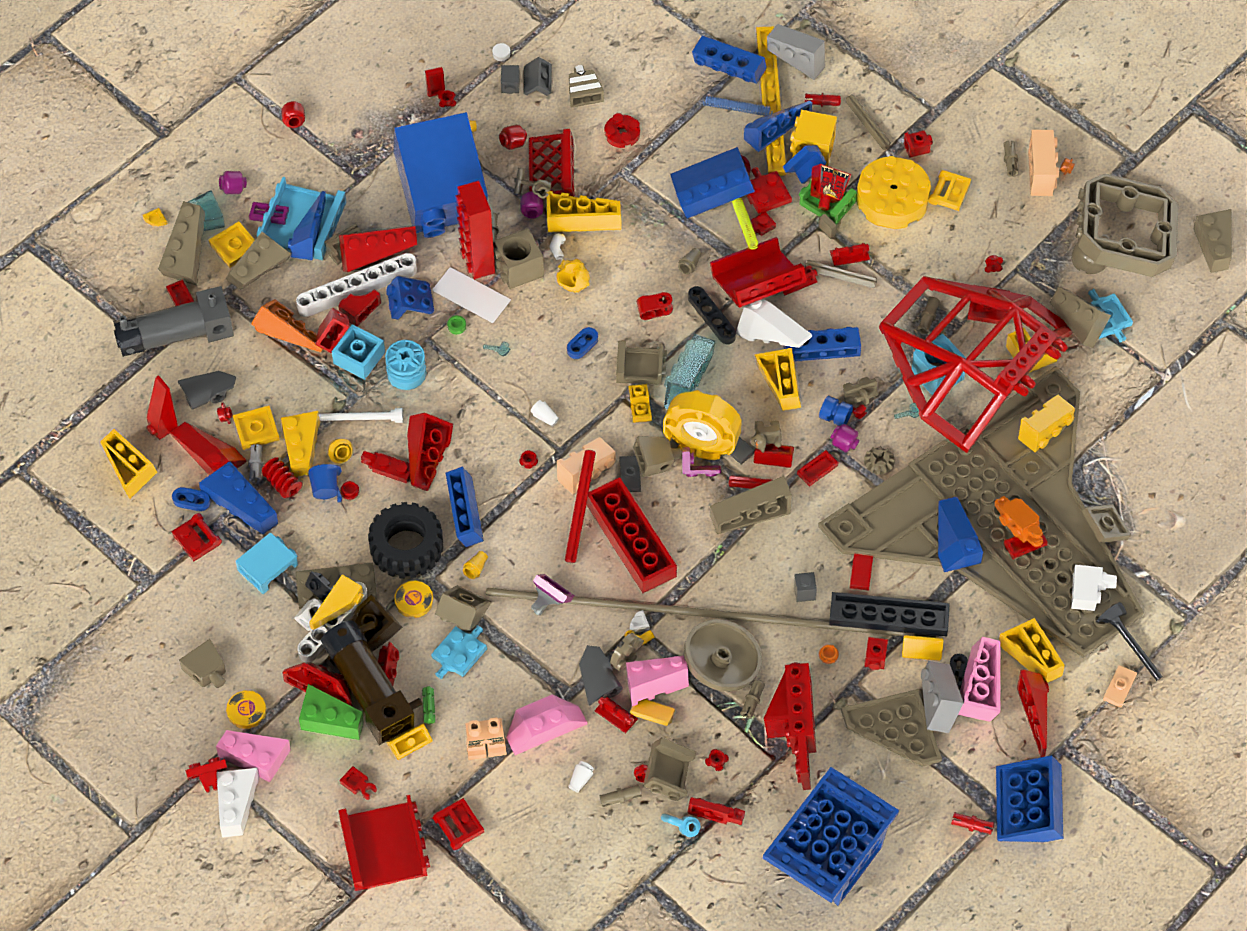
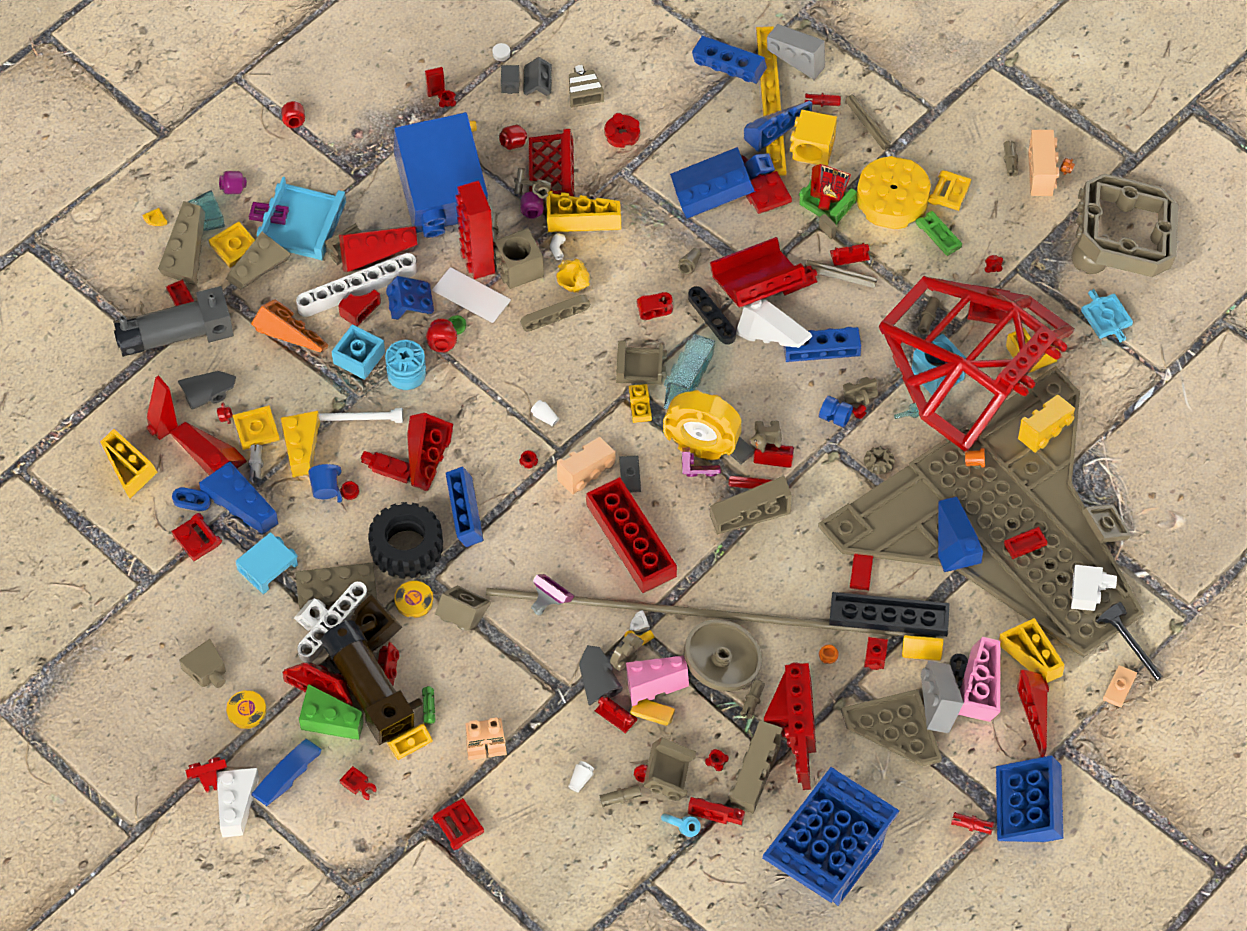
(254, 752): bright pink wedge -> none
(281, 478): red piece -> none
(285, 772): none -> blue slope
(307, 232): blue wedge -> none
(318, 585): black hinge -> none
(335, 326): red torso -> none
(339, 600): yellow slope -> none
(340, 450): yellow cone -> none
(384, 845): red panel -> none
(441, 335): none -> red piece
(459, 651): medium azure plate -> none
(474, 566): yellow cone -> none
(501, 350): clear light blue hand -> none
(543, 722): bright pink wedge -> none
(555, 313): none -> dark tan beam
(580, 343): blue plate -> none
(580, 506): red axle -> none
(655, 455): dark tan torso -> none
(737, 105): medium blue piece -> none
(746, 232): neon yellow piece -> none
(756, 767): none -> dark tan wedge
(759, 165): none -> blue panel
(762, 224): red plate -> none
(780, 374): yellow wedge -> none
(804, 161): blue panel -> none
(805, 587): dark grey brick -> none
(817, 468): red tile -> none
(845, 438): magenta head -> none
(917, 143): red brick -> none
(939, 233): none -> bright green plate
(975, 458): none -> orange bush
(1020, 520): orange hinge -> none
(1080, 315): dark tan wedge -> none
(1215, 238): dark tan wedge -> none

